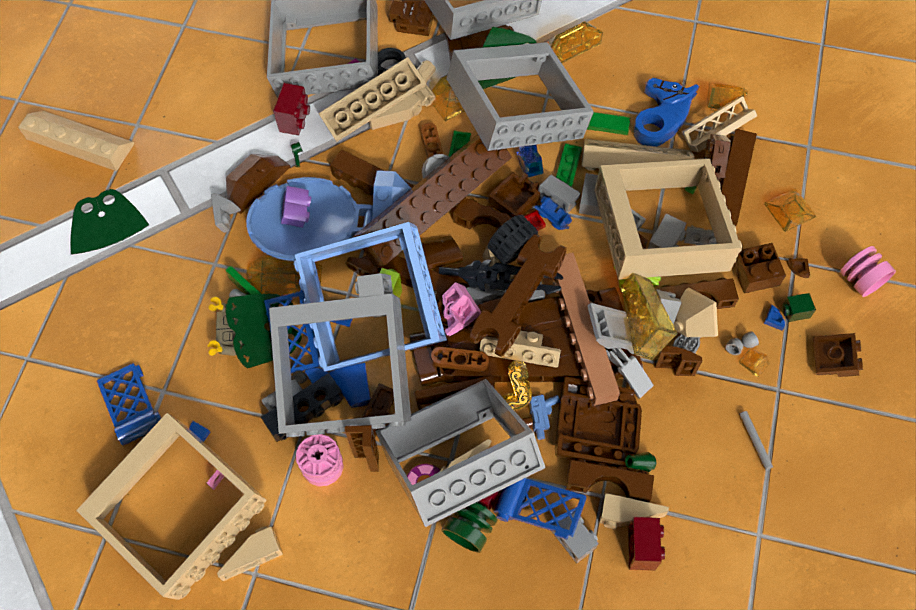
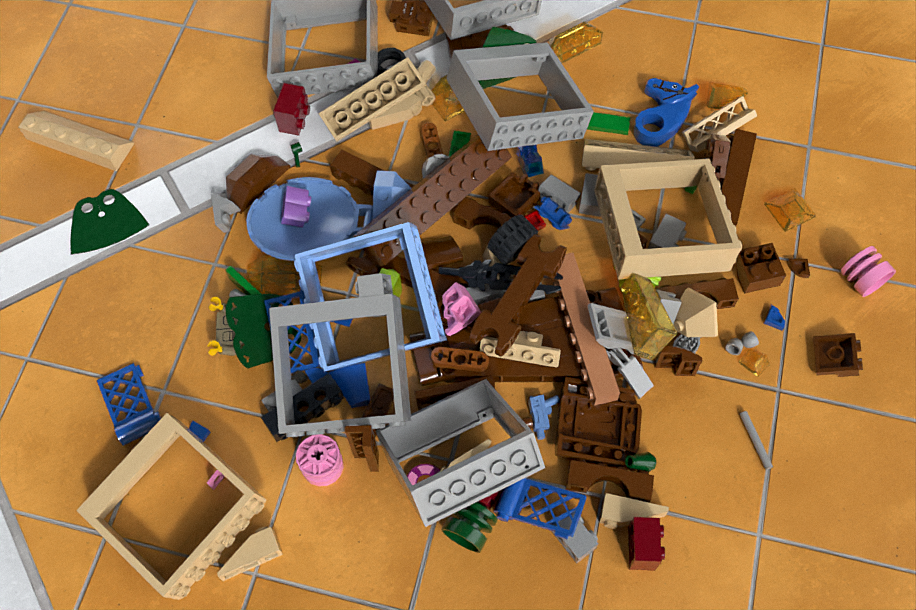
(523, 391): clear yellow animal -> none
(569, 164): green tile -> none
(699, 236): light grey hinge -> none
(798, 307): dark green brick -> none

